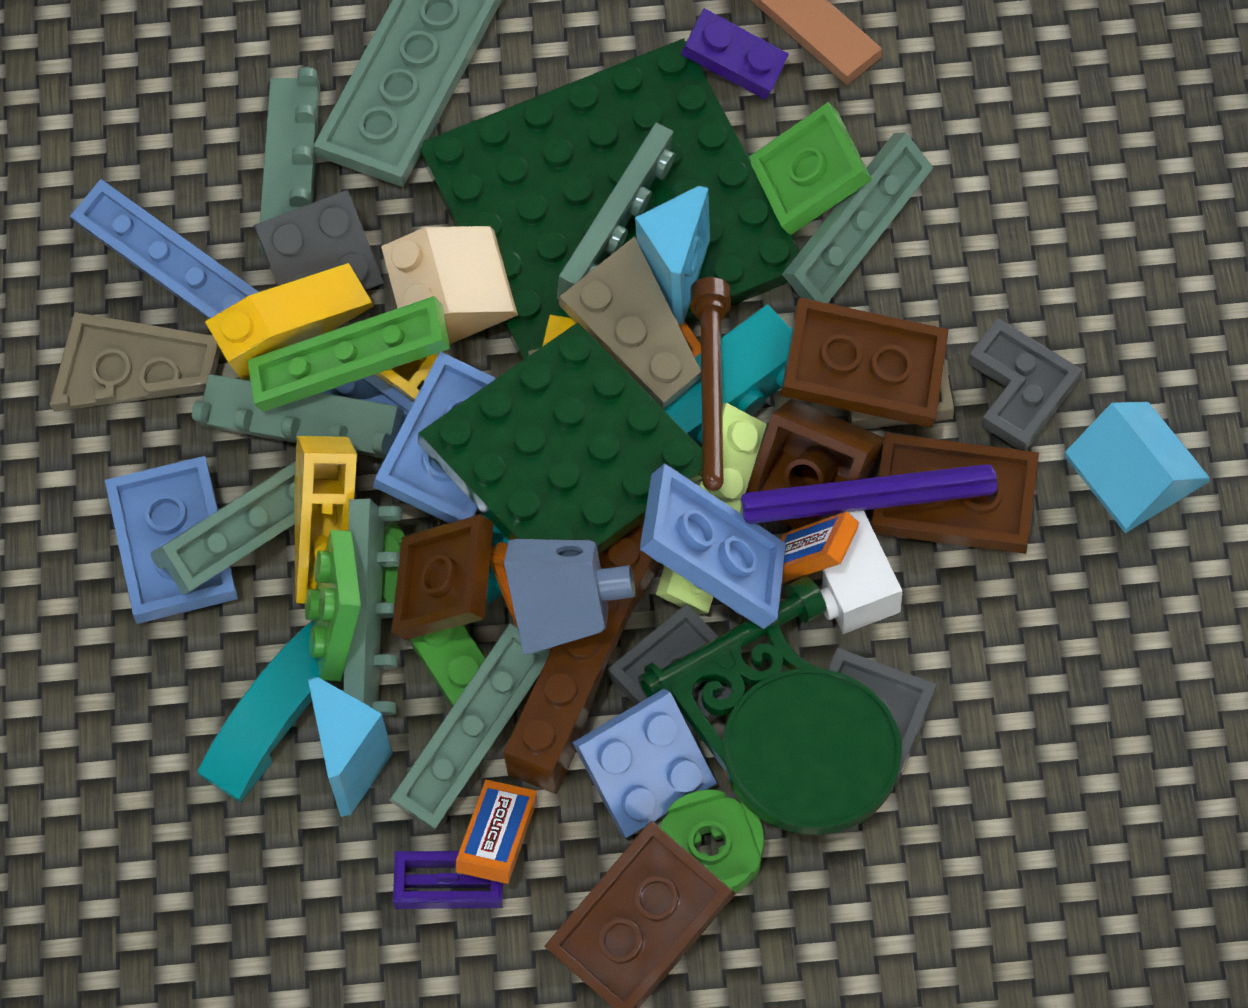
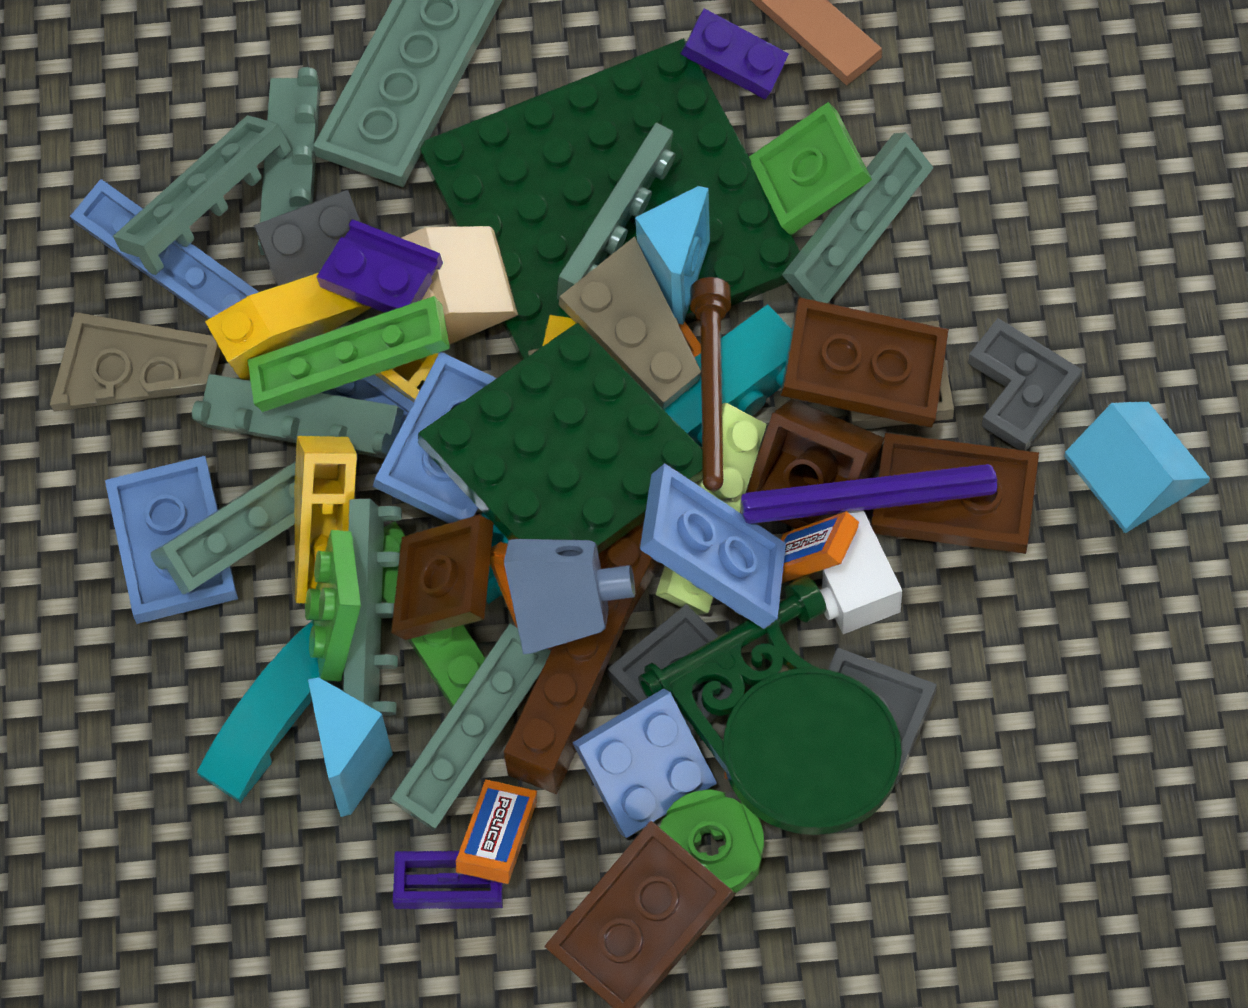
(201, 189): none -> sand green hinge
(378, 268): none -> dark purple plate

